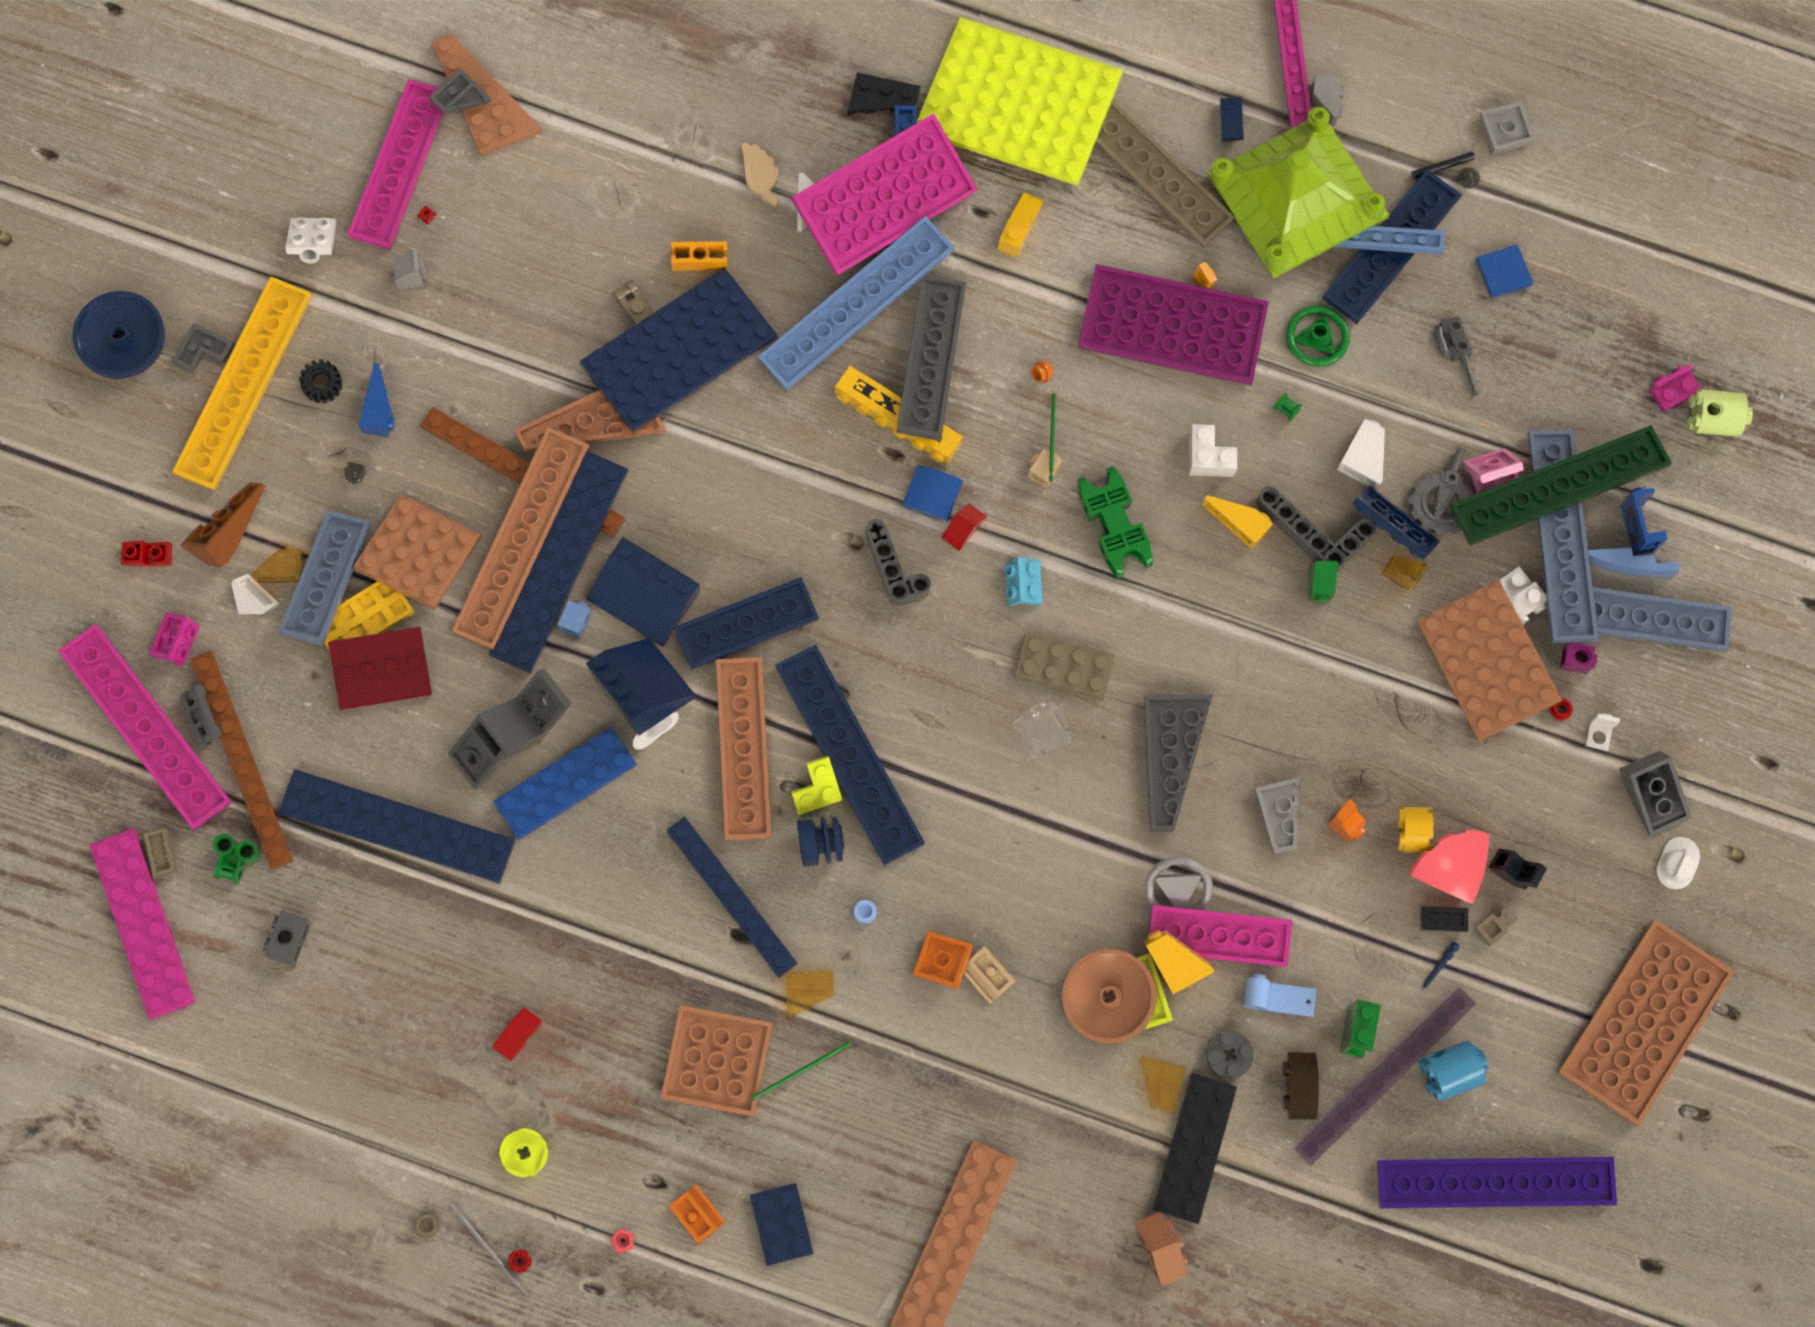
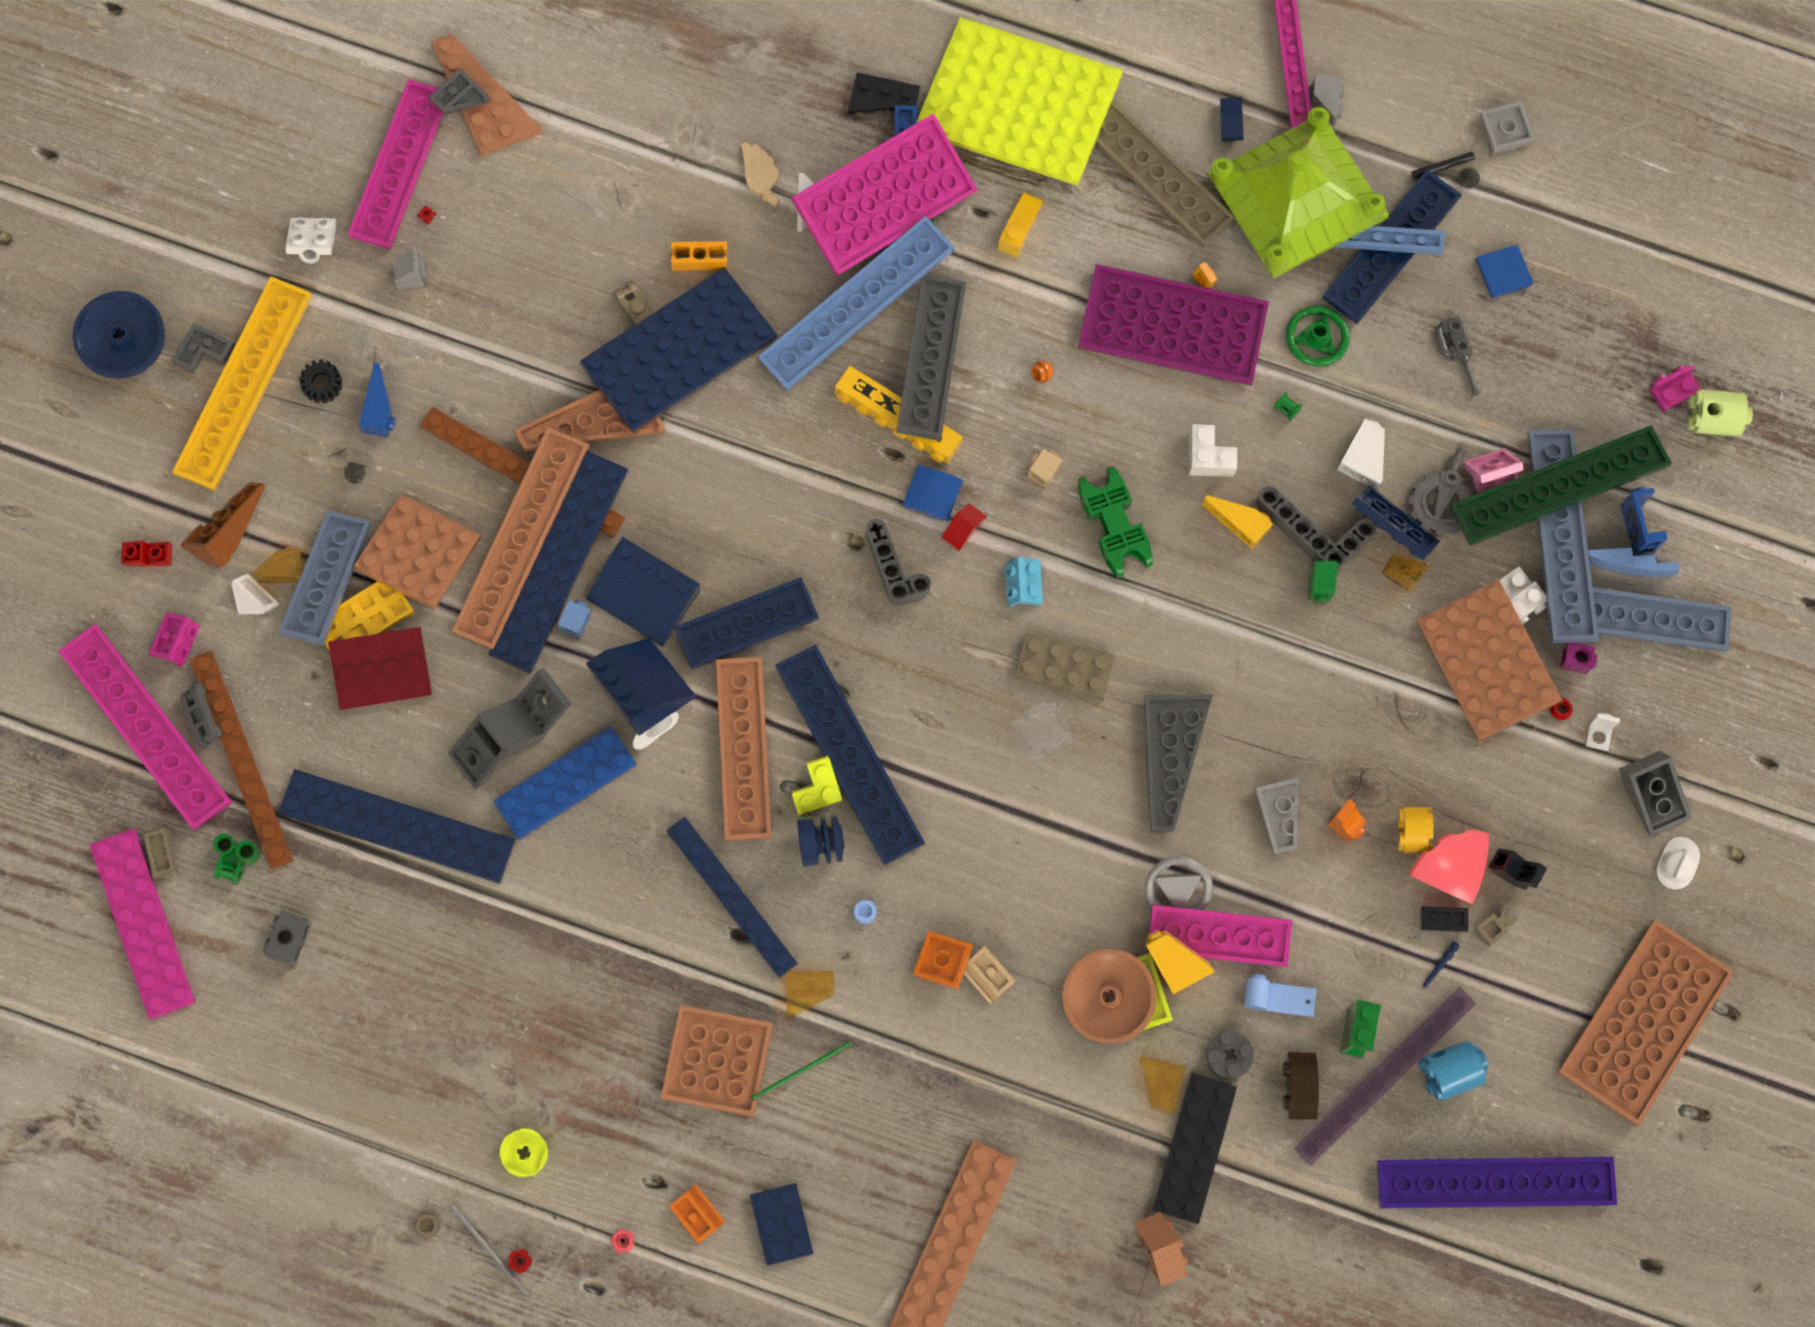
(516, 1034): red slope -> none
(1052, 437): green piece -> none

